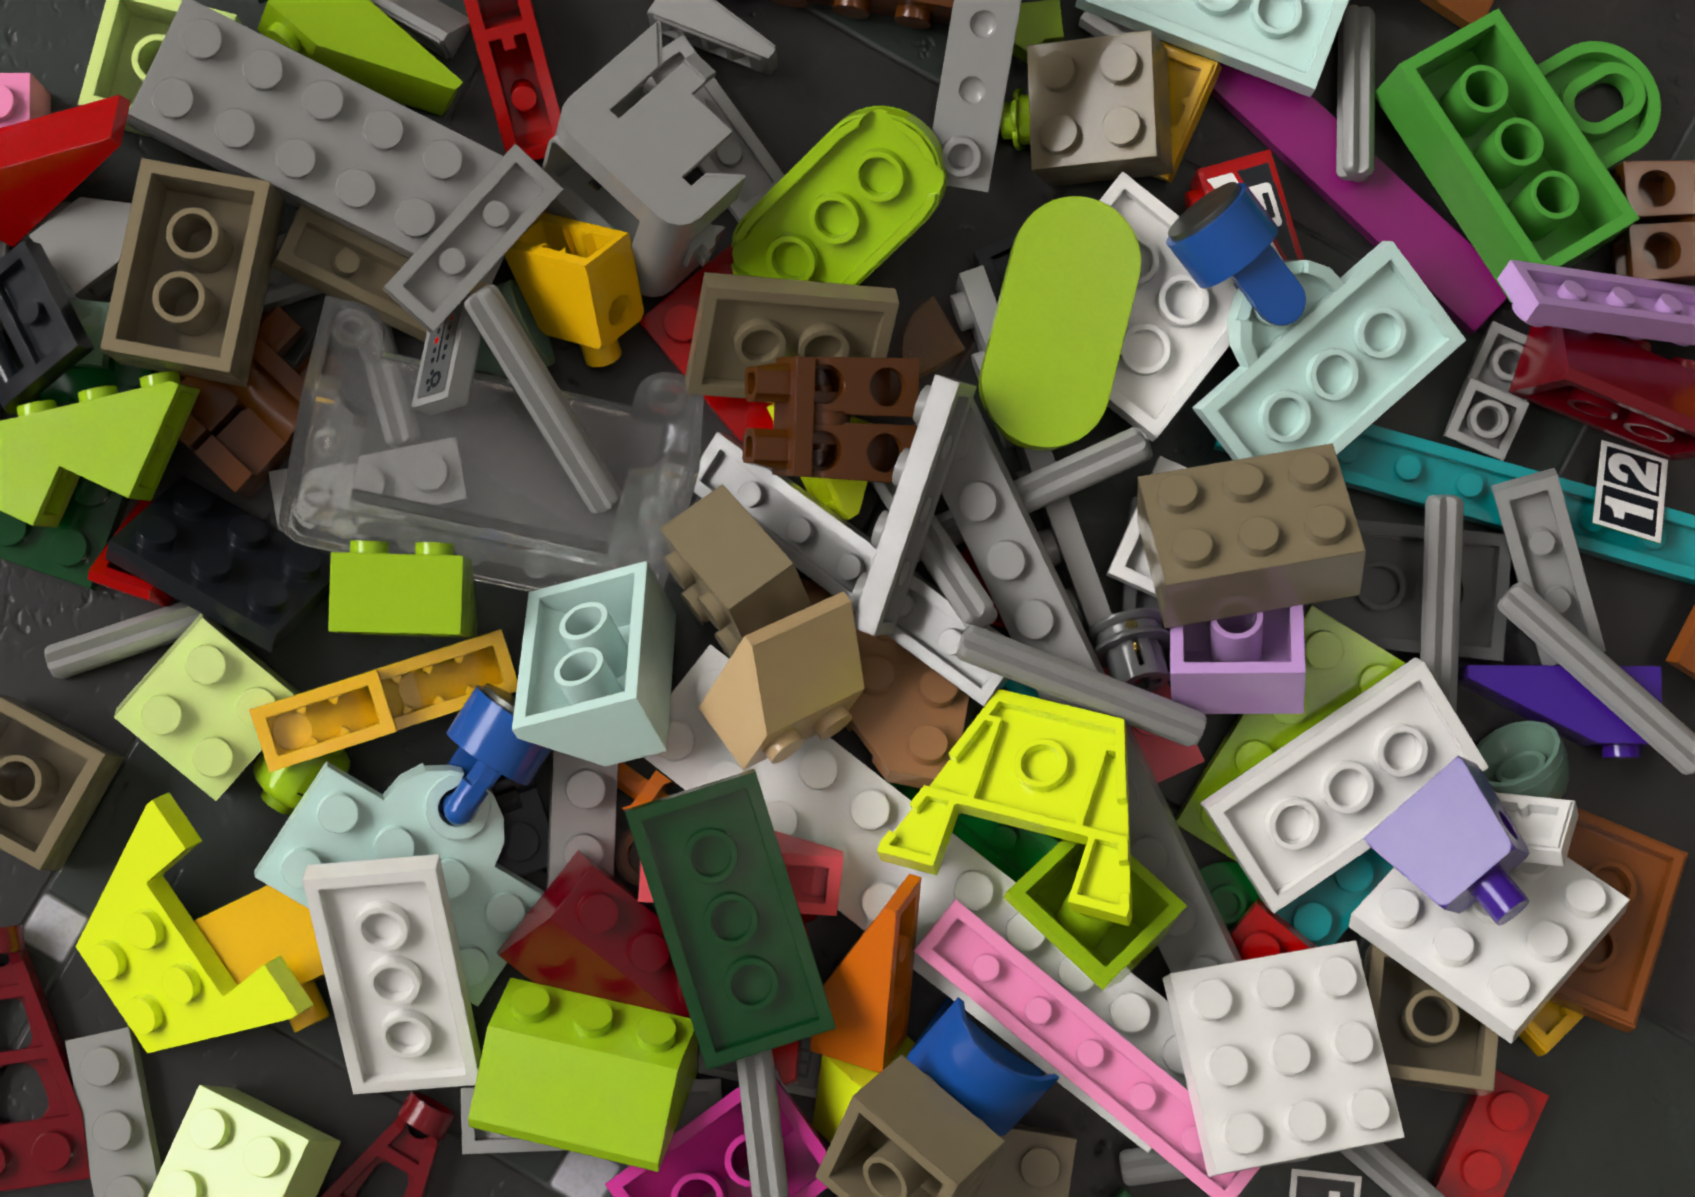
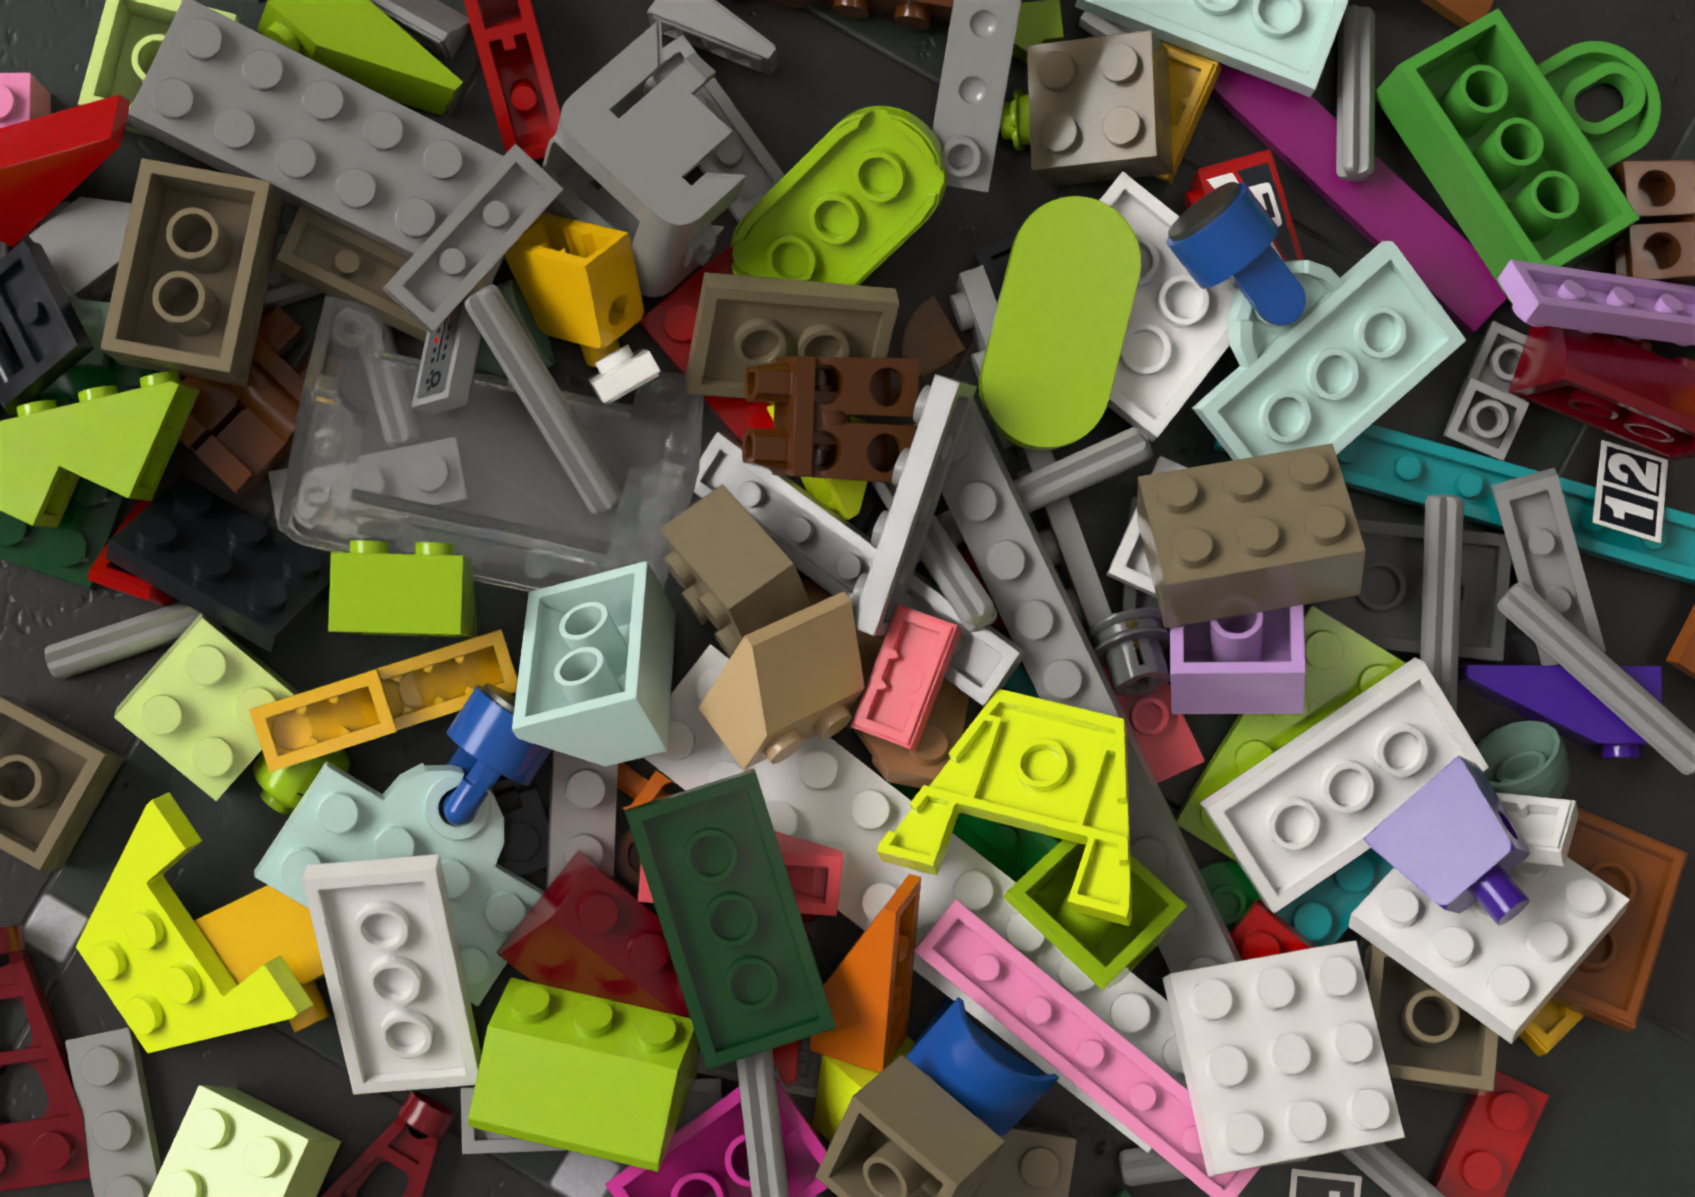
(622, 373): none -> white plate
(906, 677): none -> coral plate
(1081, 685): light grey axle -> none

